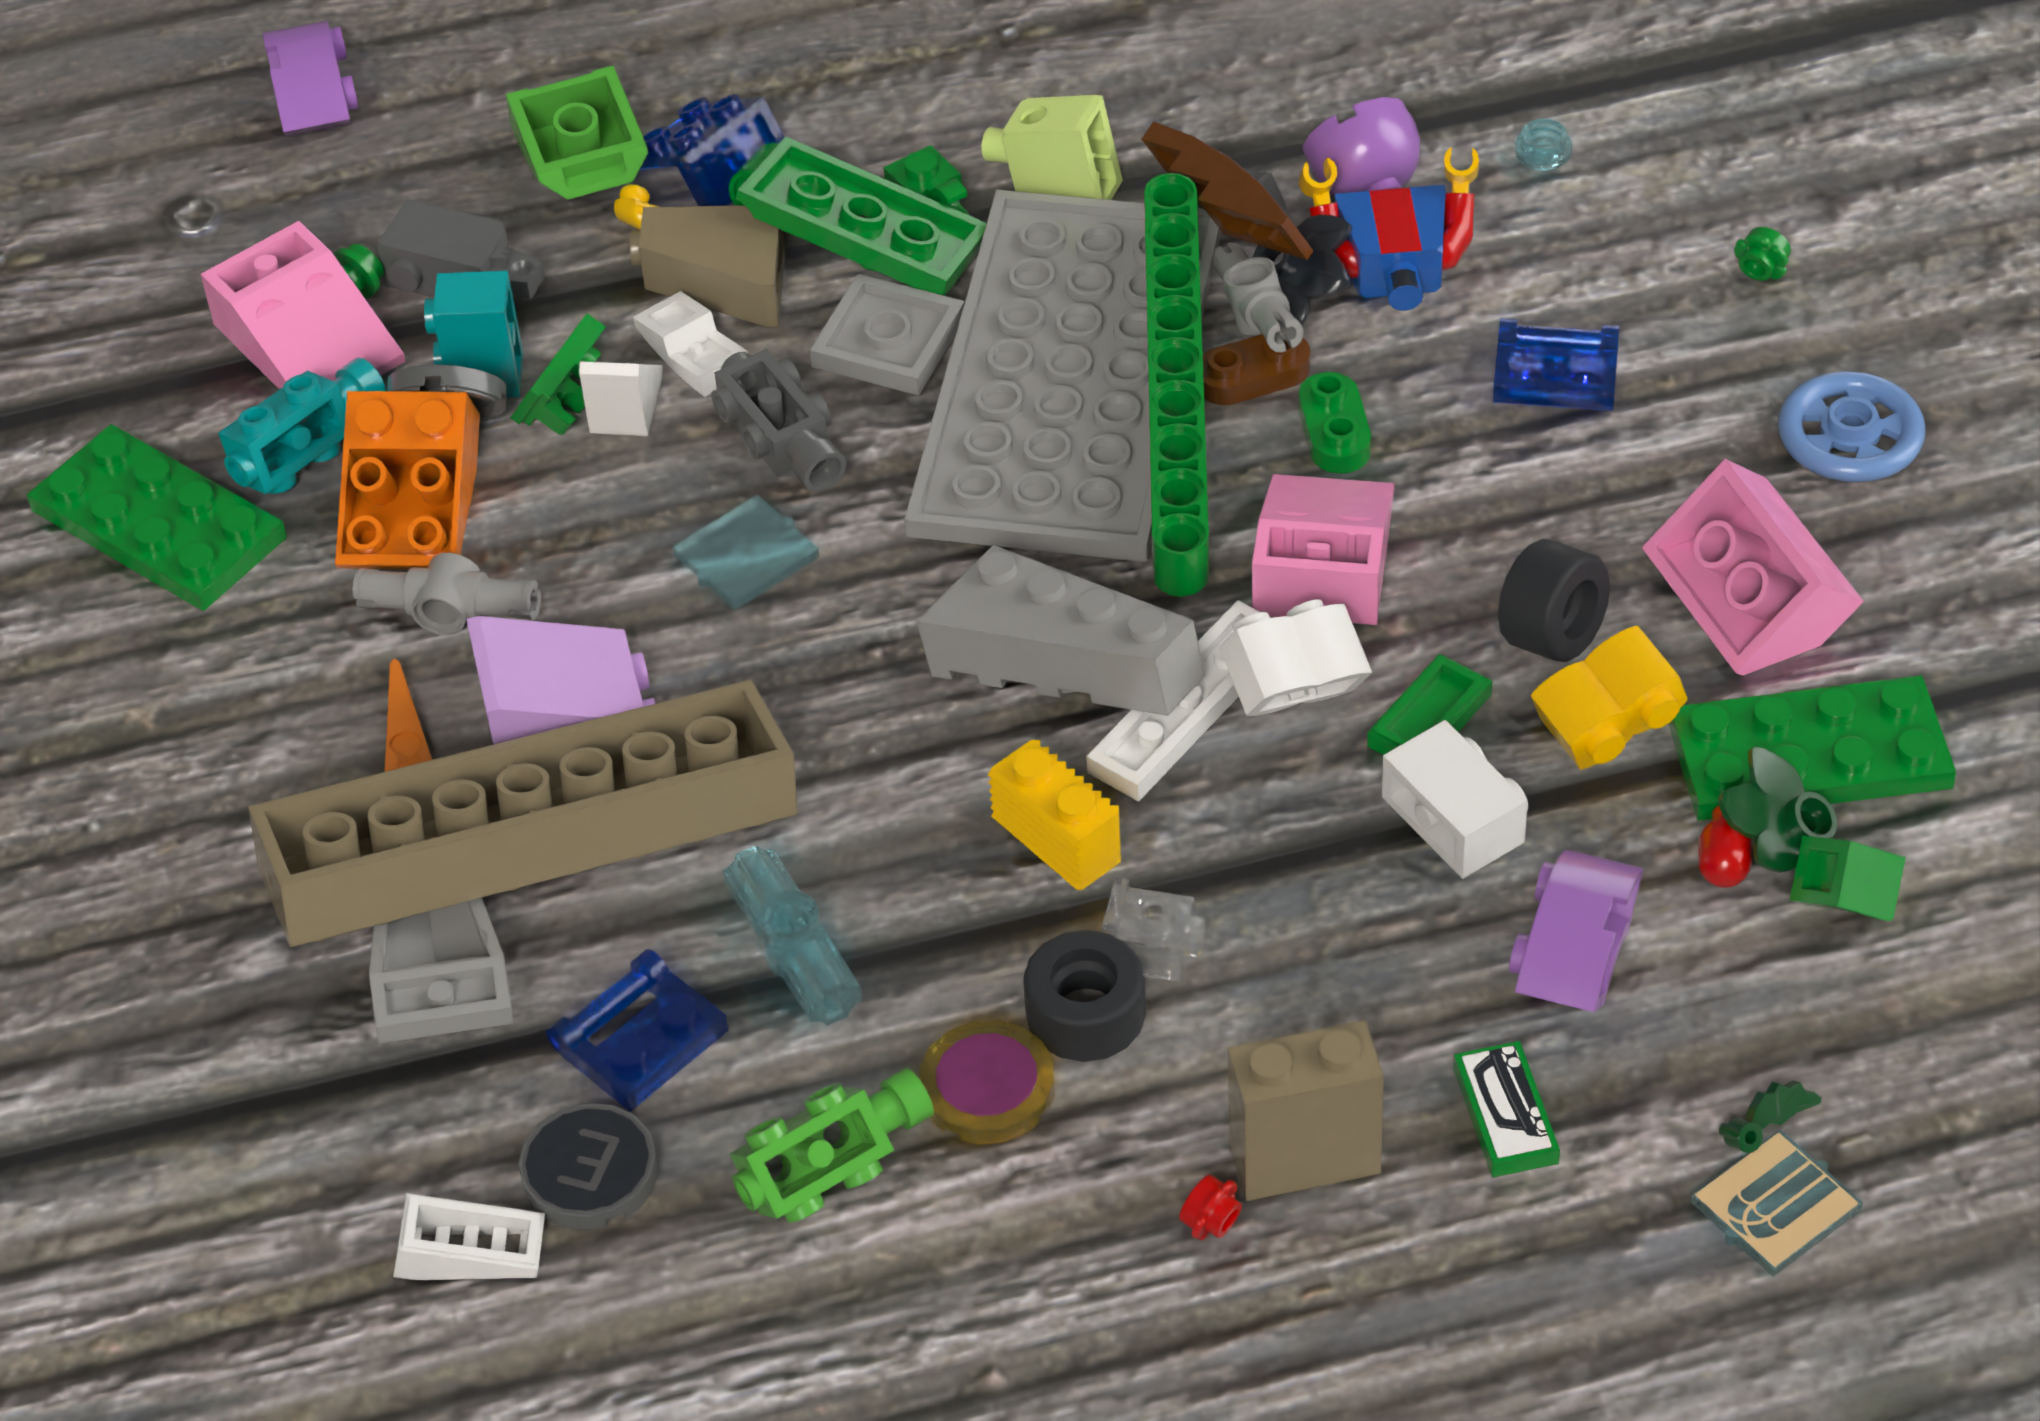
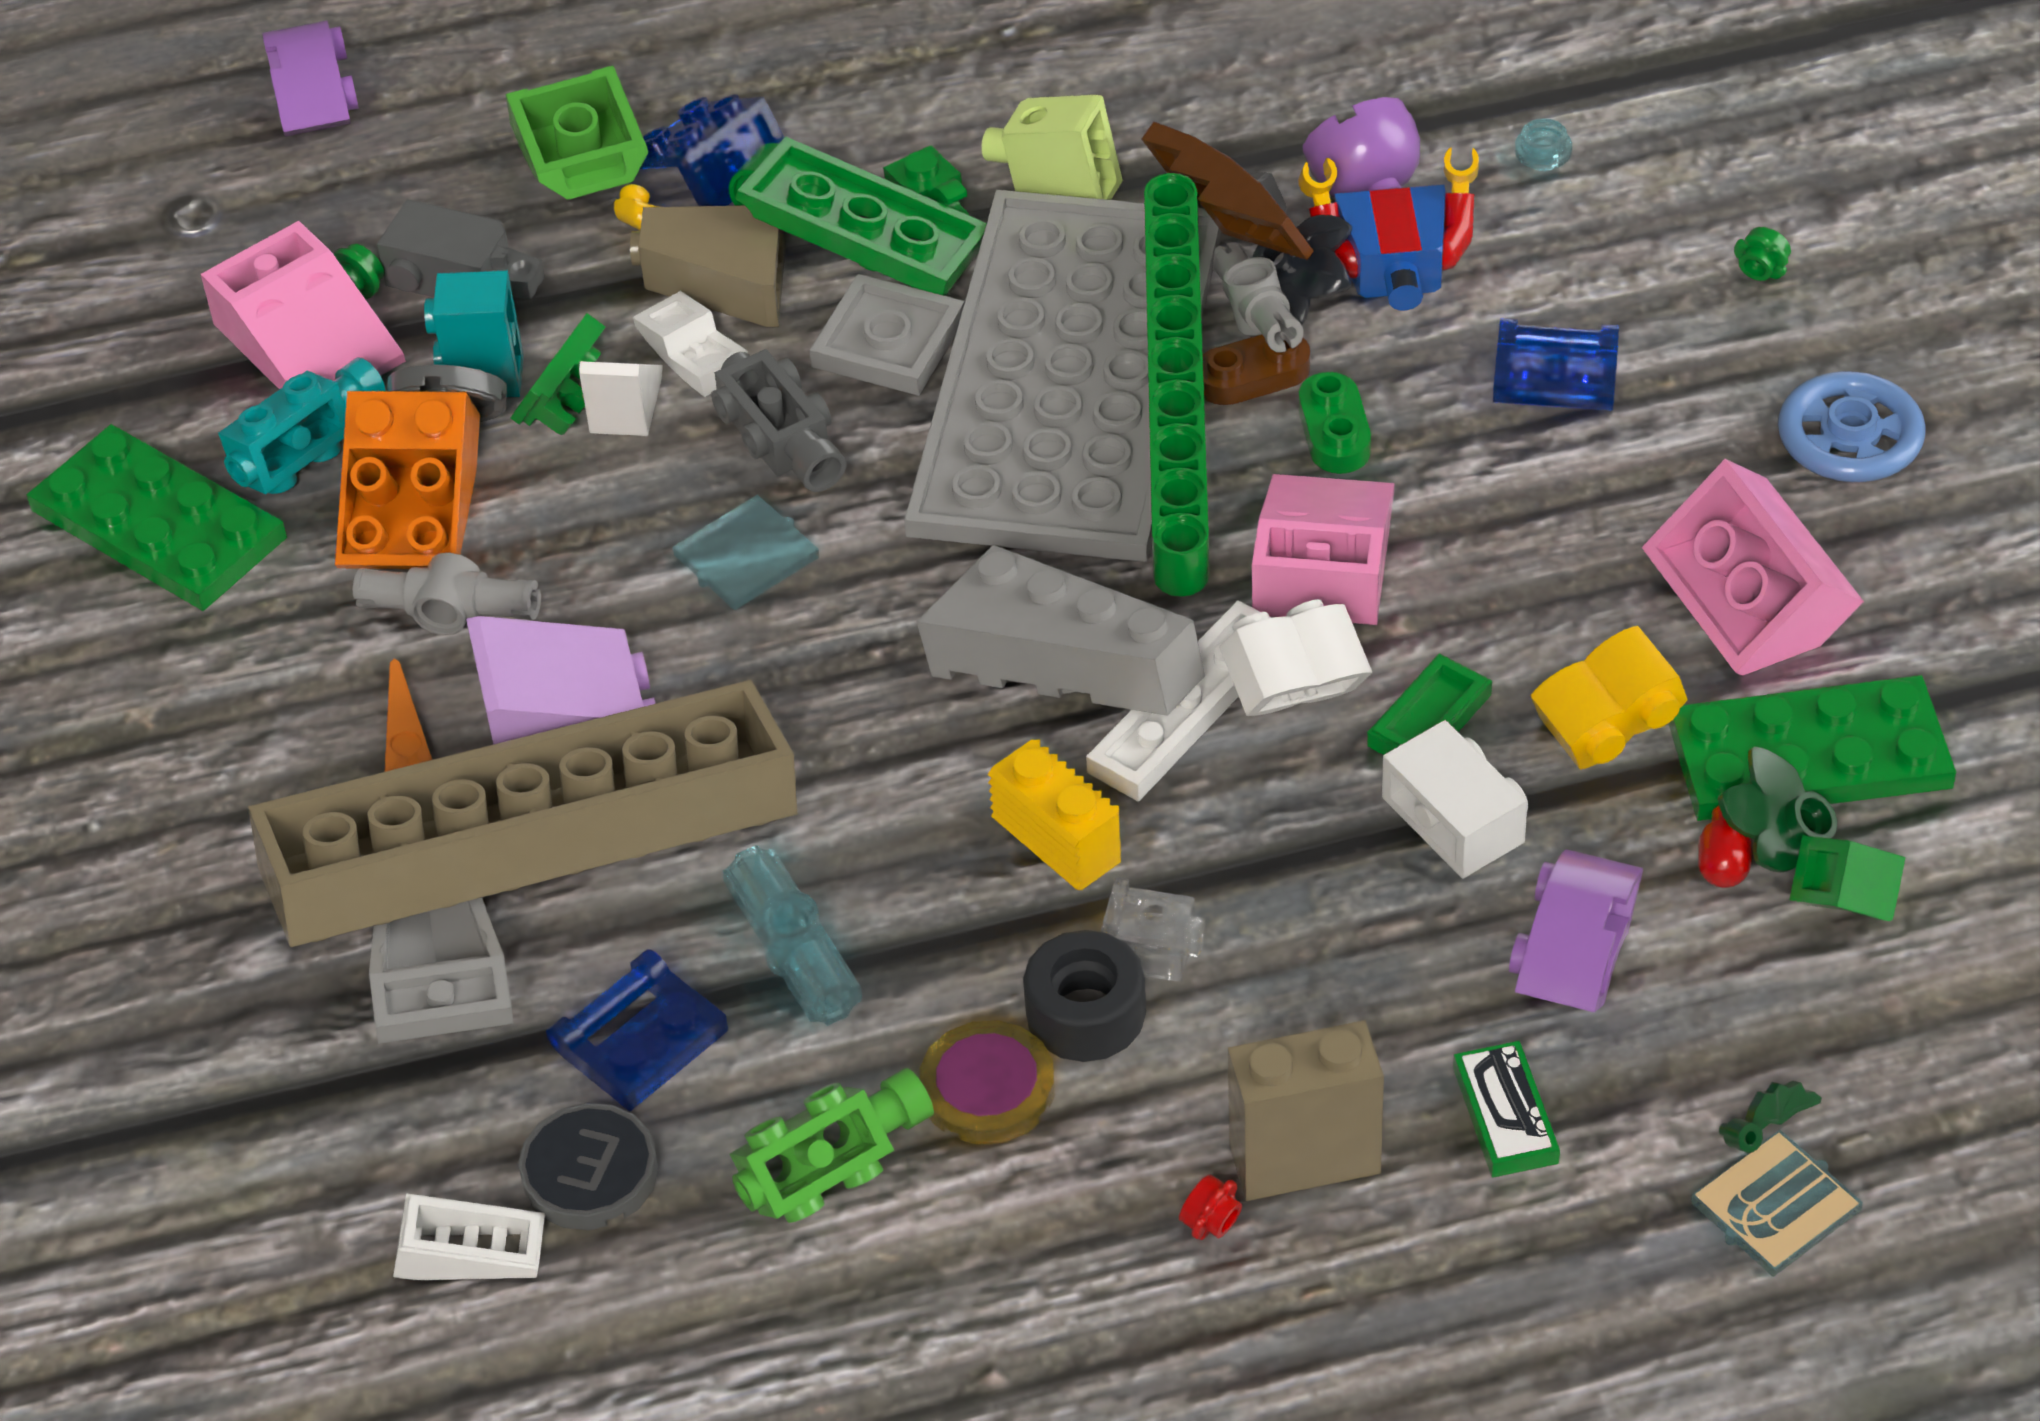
(1553, 600): black tyre -> none

